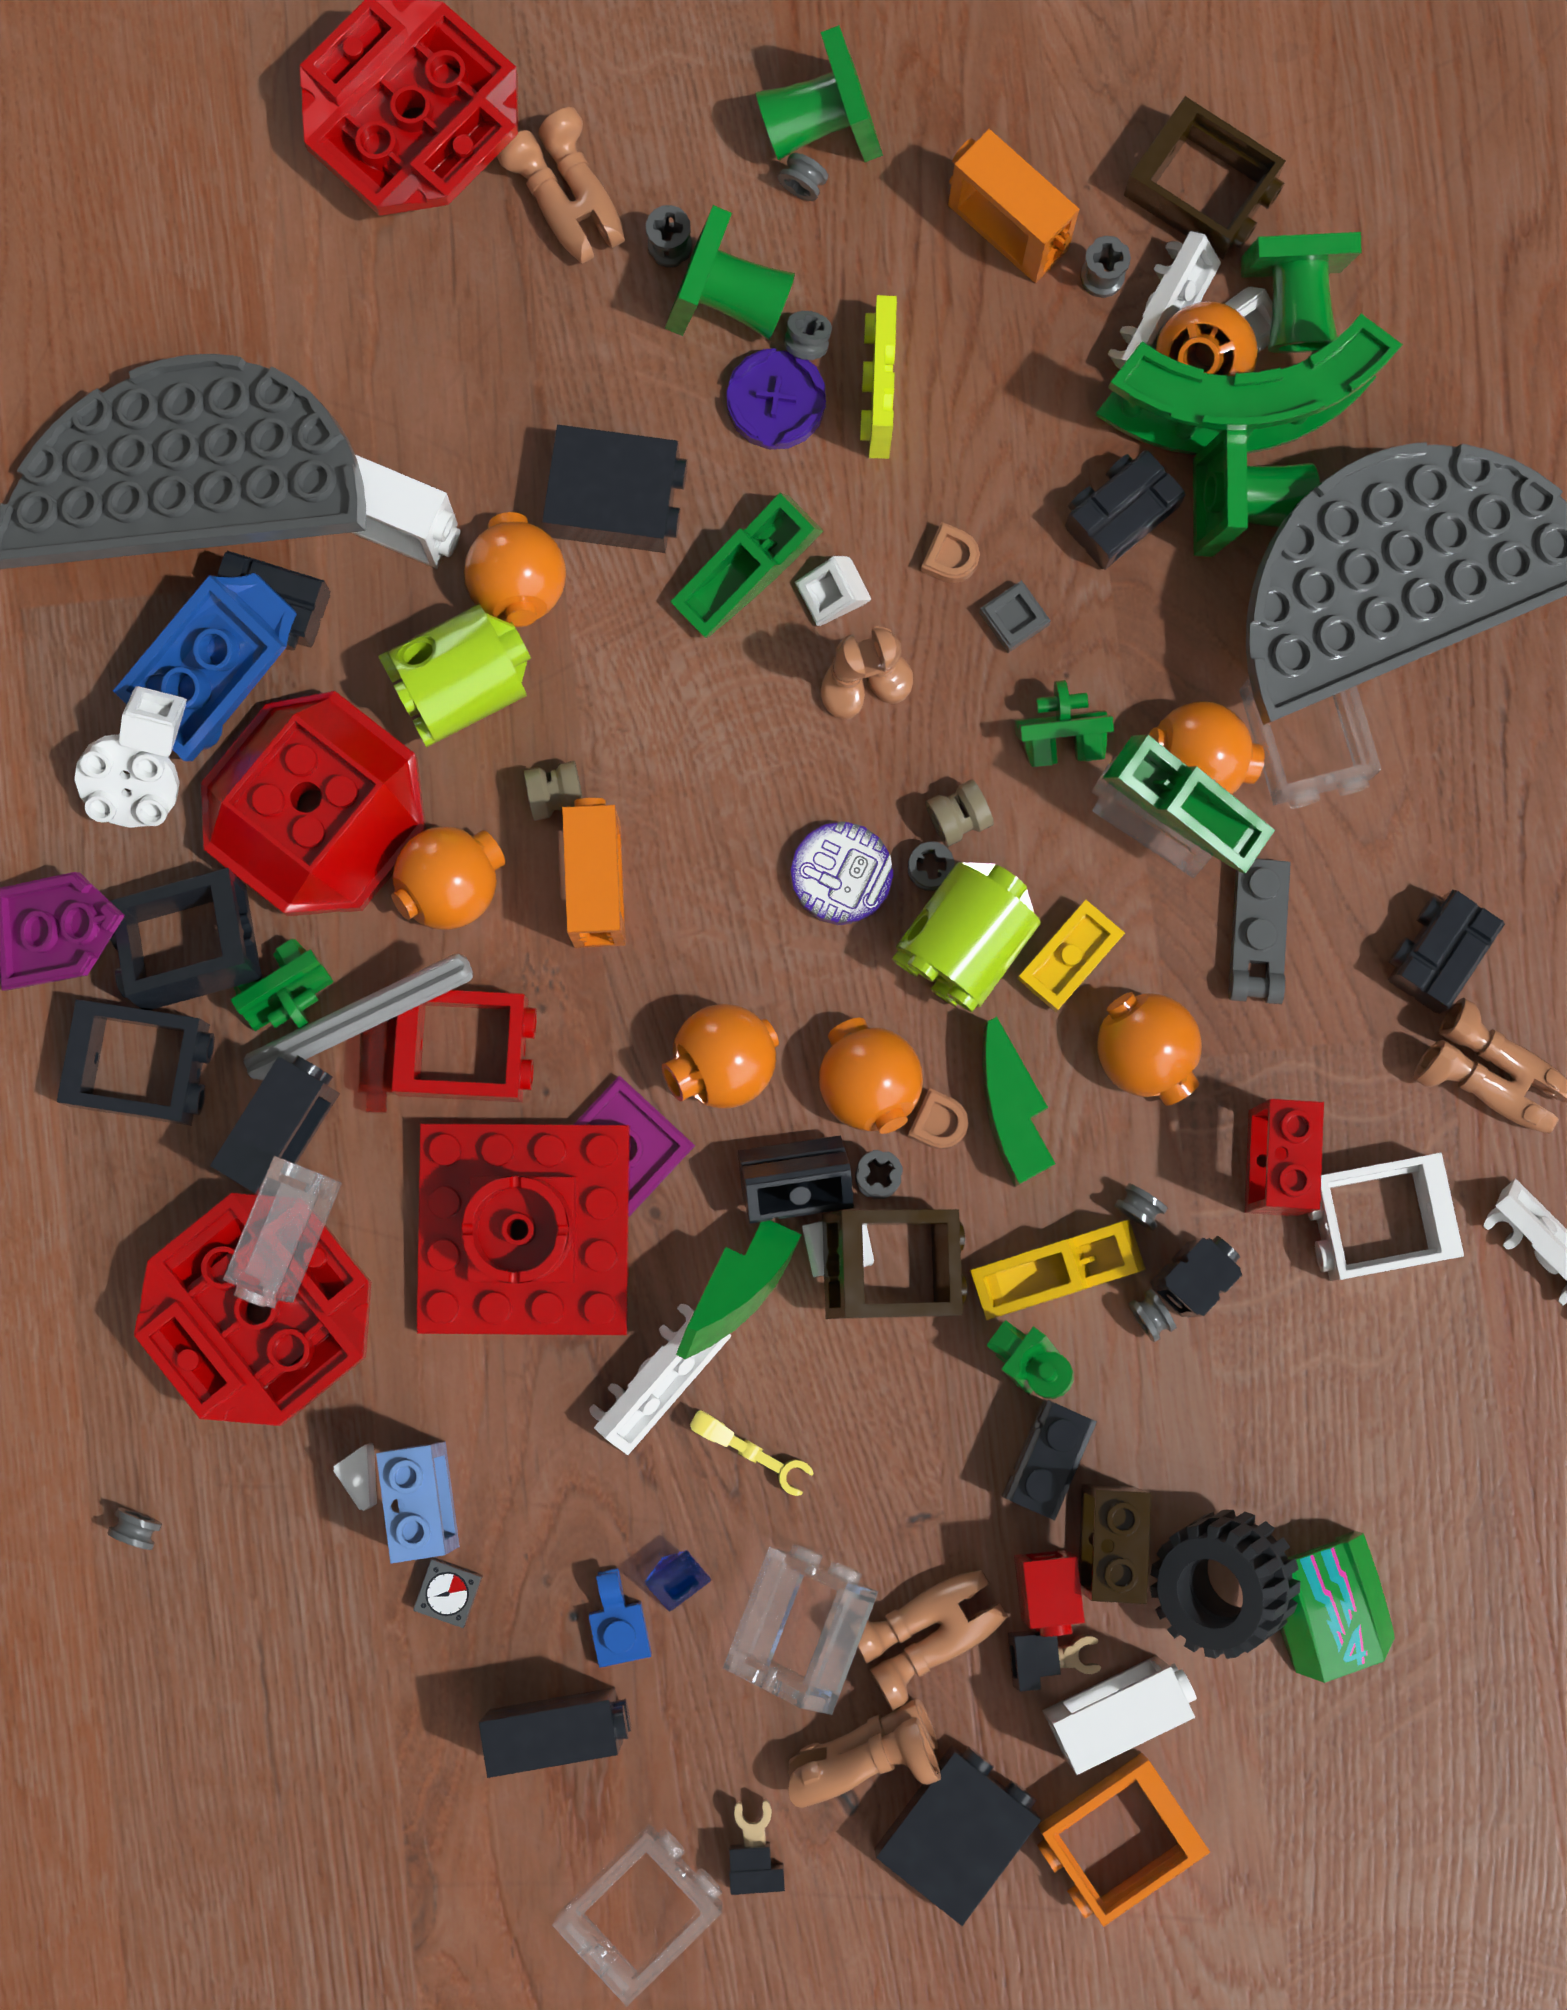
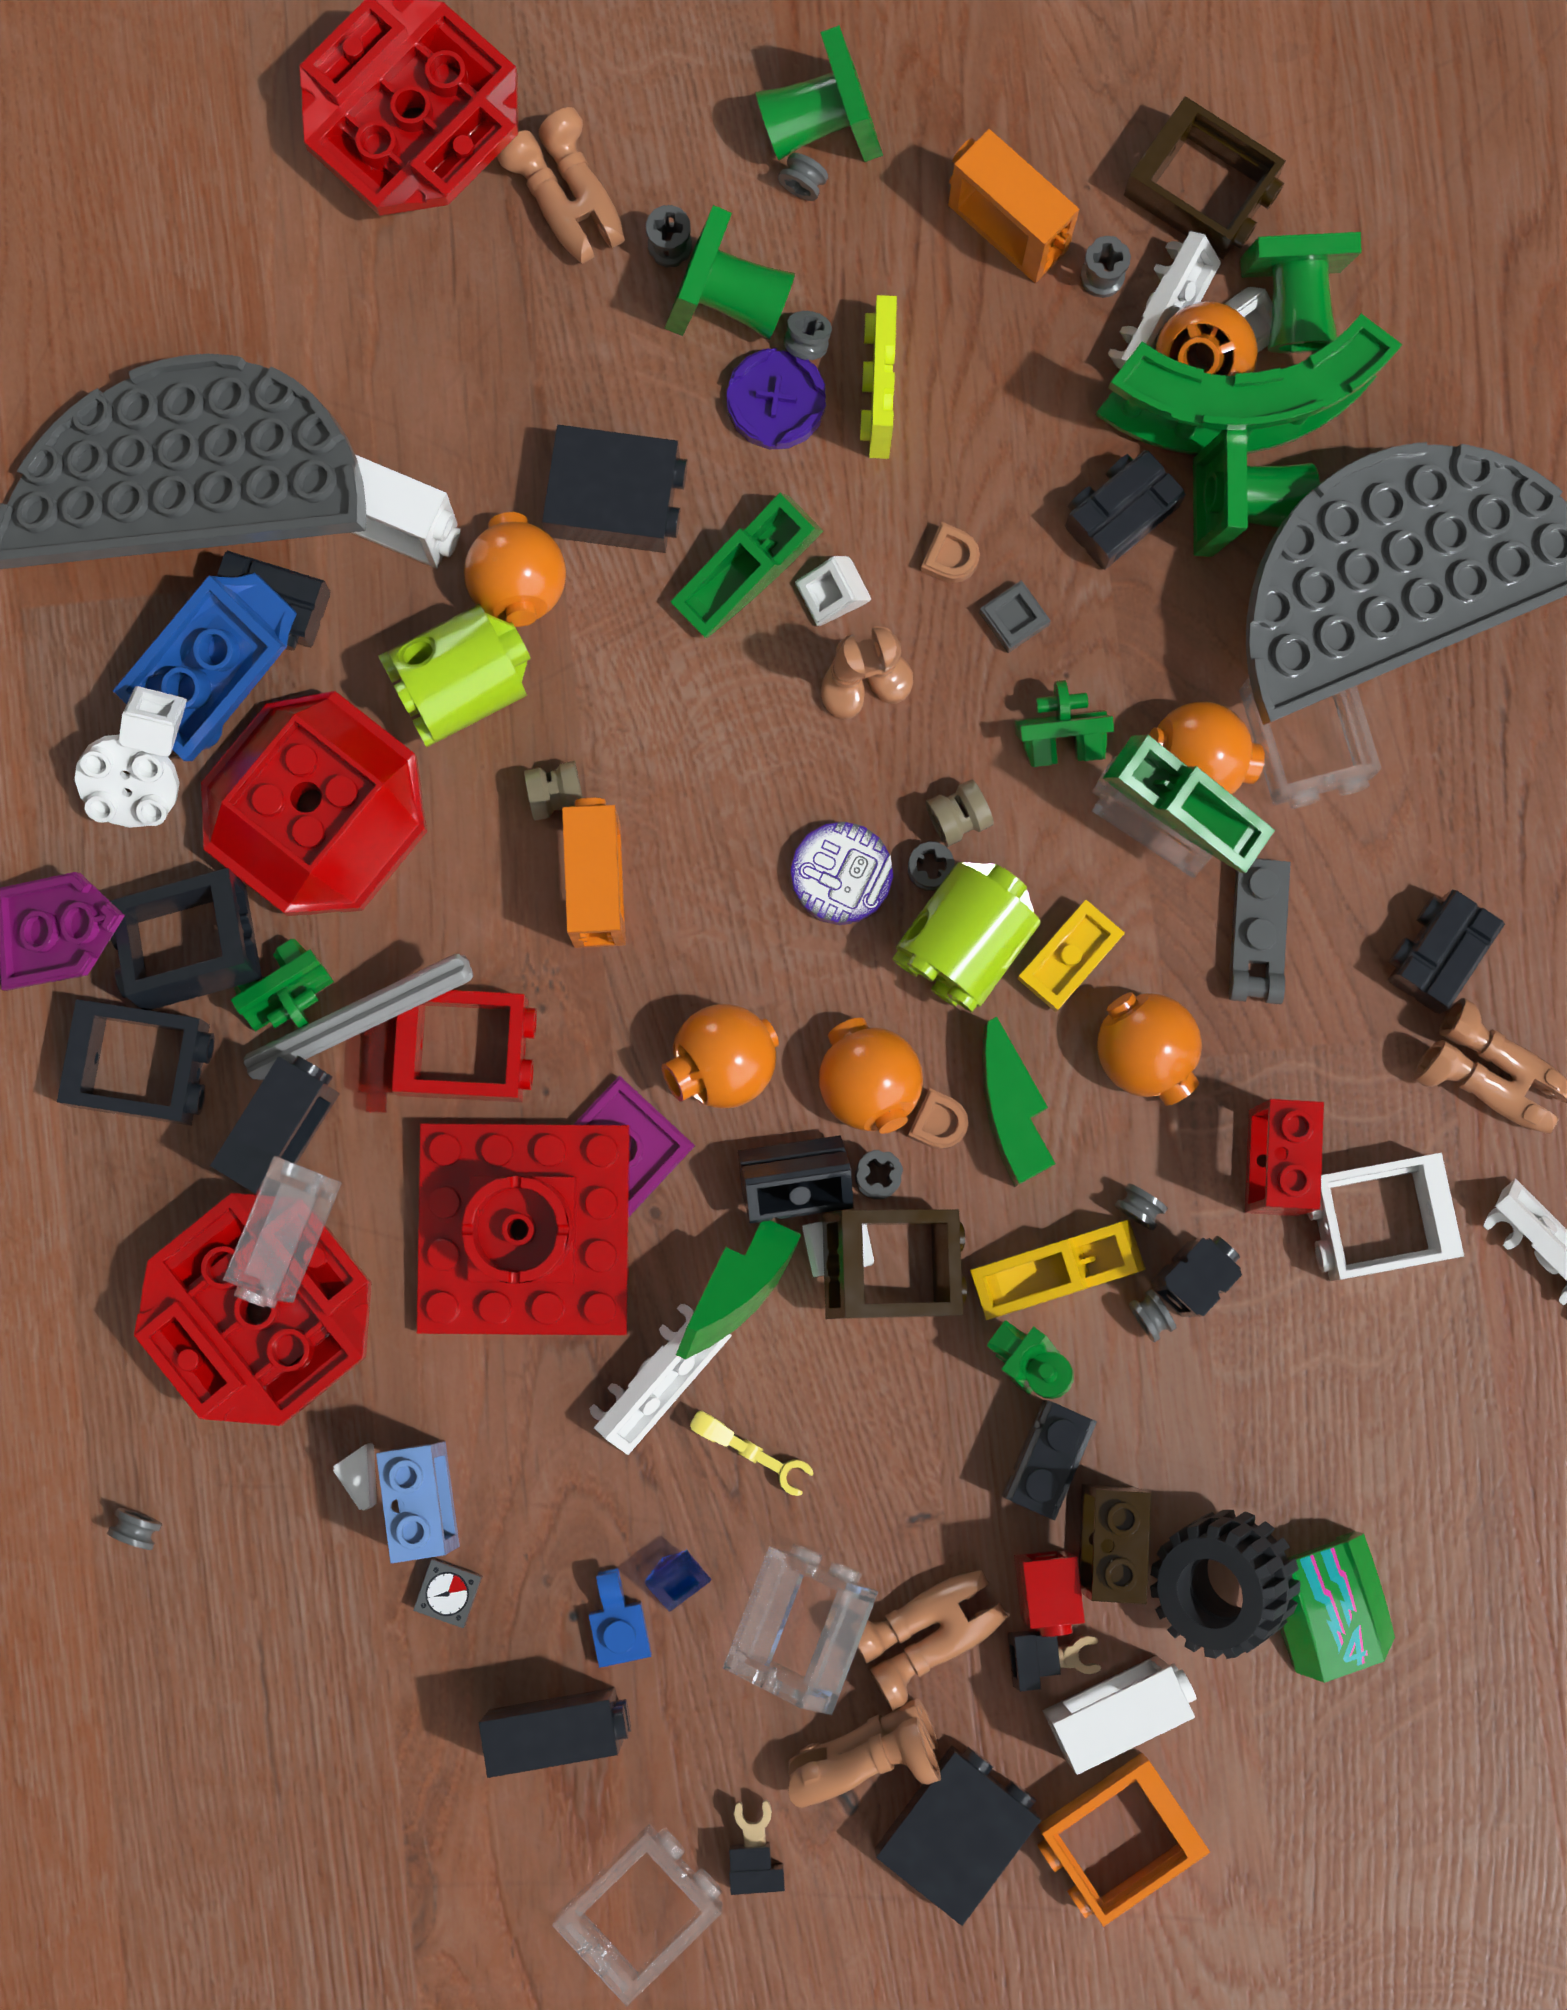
(446, 877): orange brick -> none

